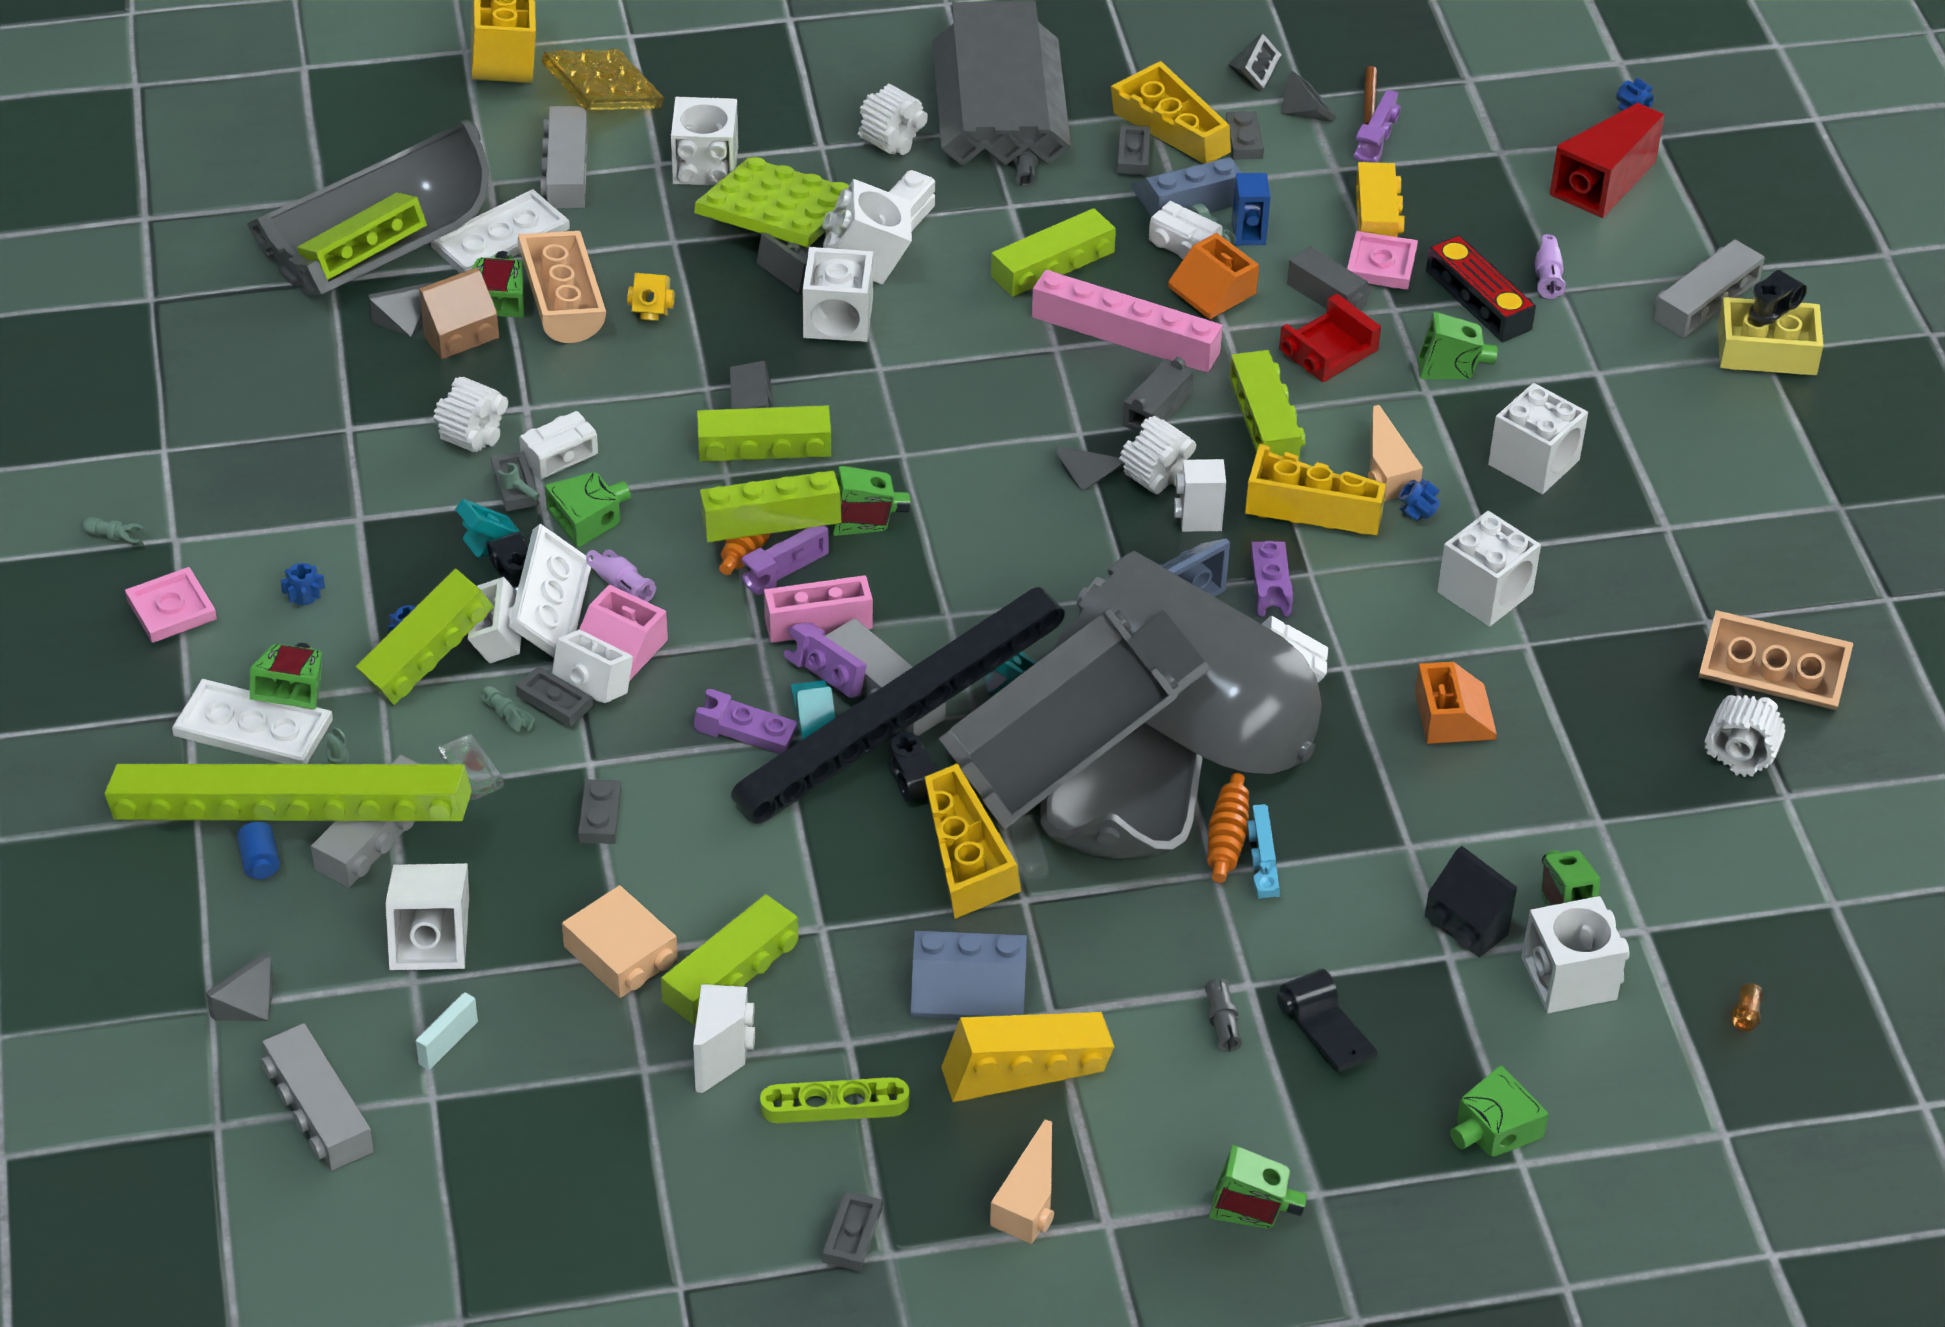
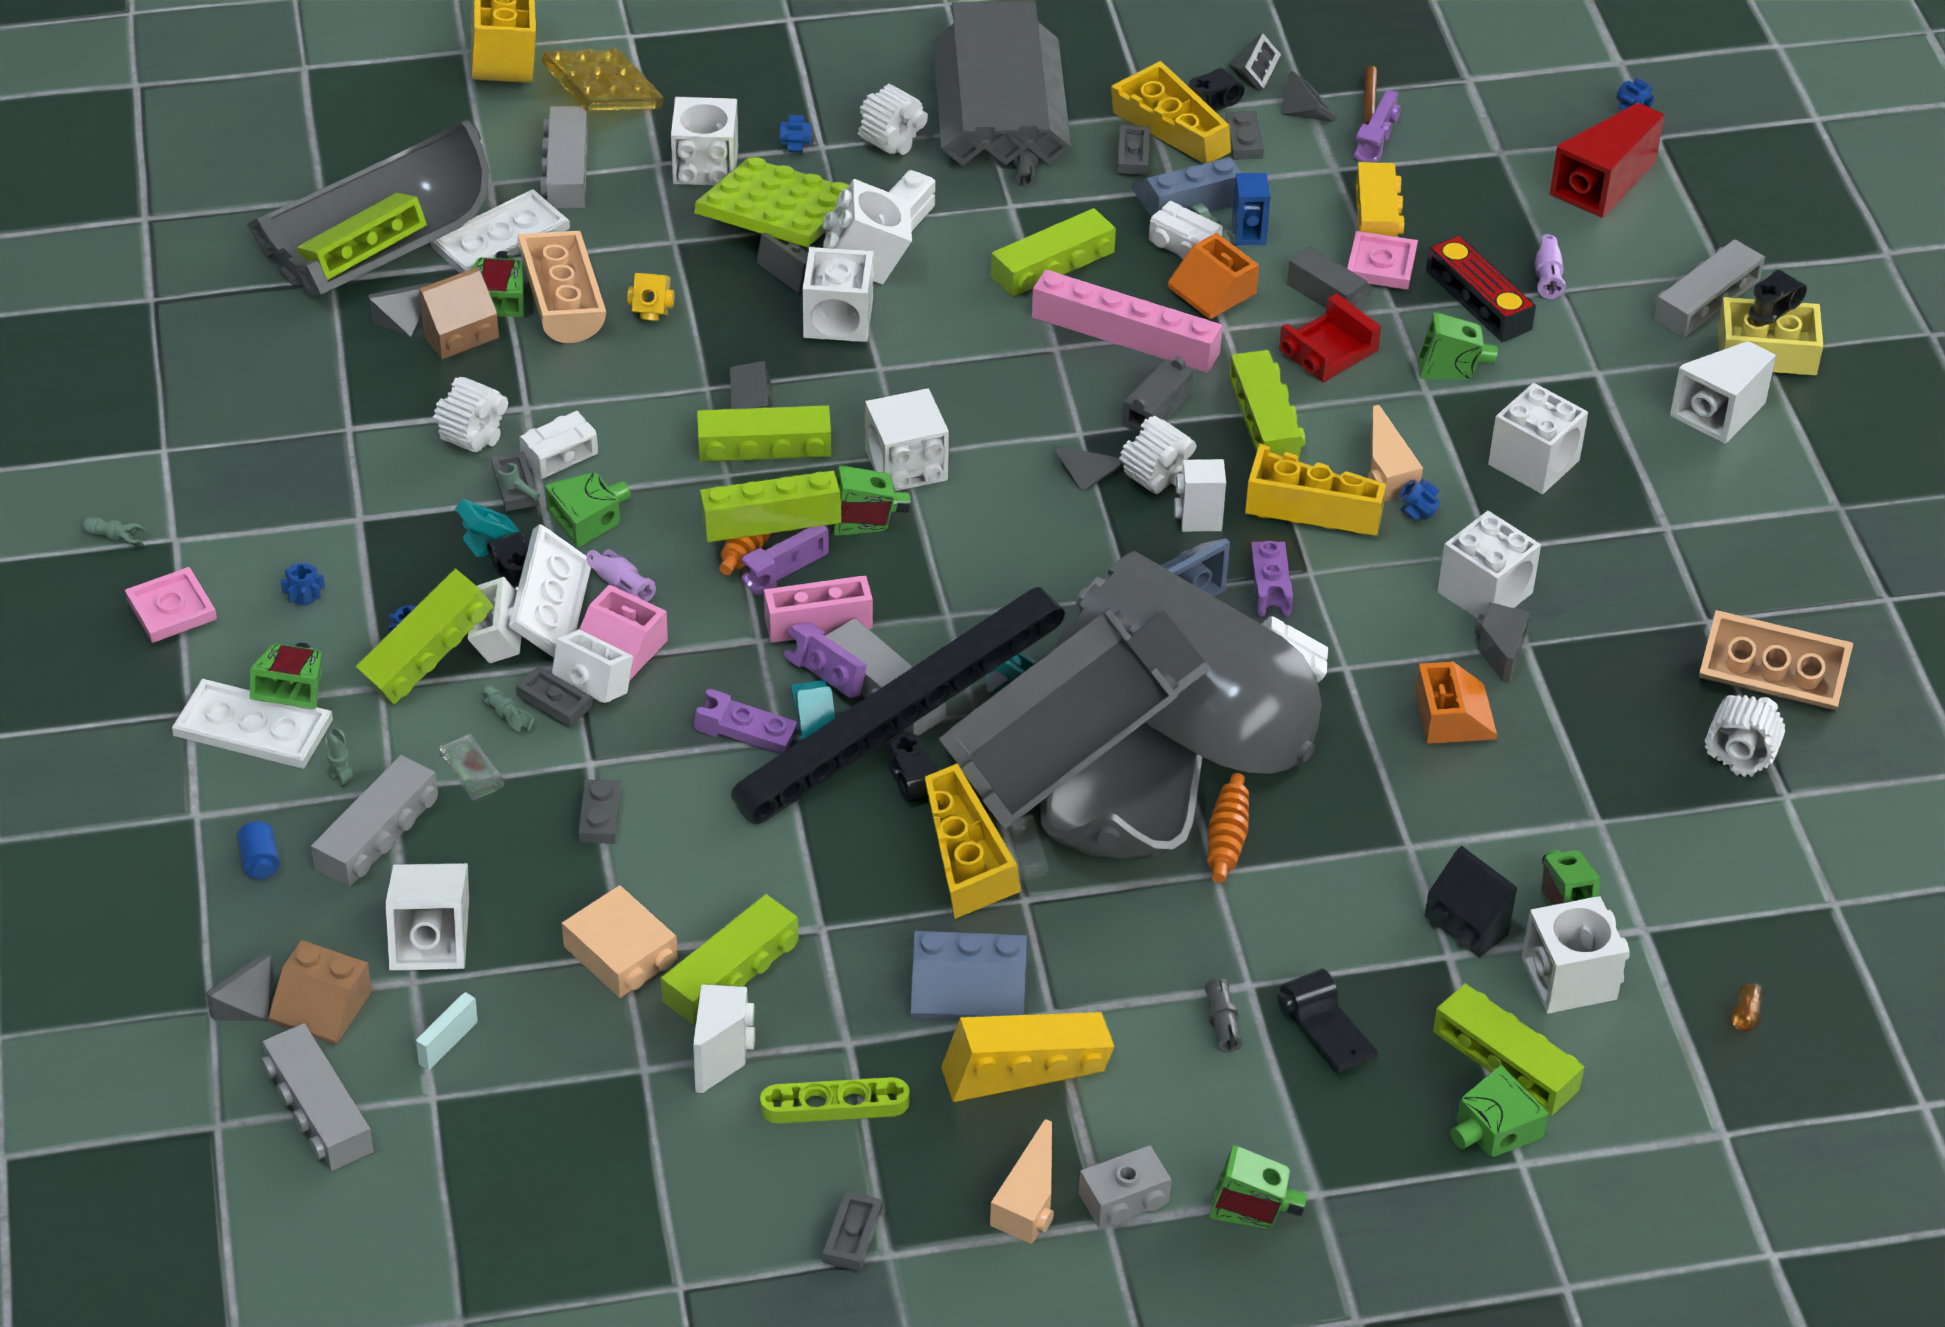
(289, 792): lime brick -> none
(321, 991): none -> medium nougat slope
(795, 133): none -> blue gear
(907, 439): none -> white brick
(1125, 1187): none -> light grey brick
(1218, 89): none -> black piece
(1263, 857): medium azure hinge -> none
(1498, 1038): none -> lime brick
(1502, 637): none -> dark grey slope
(1723, 389): none -> white slope

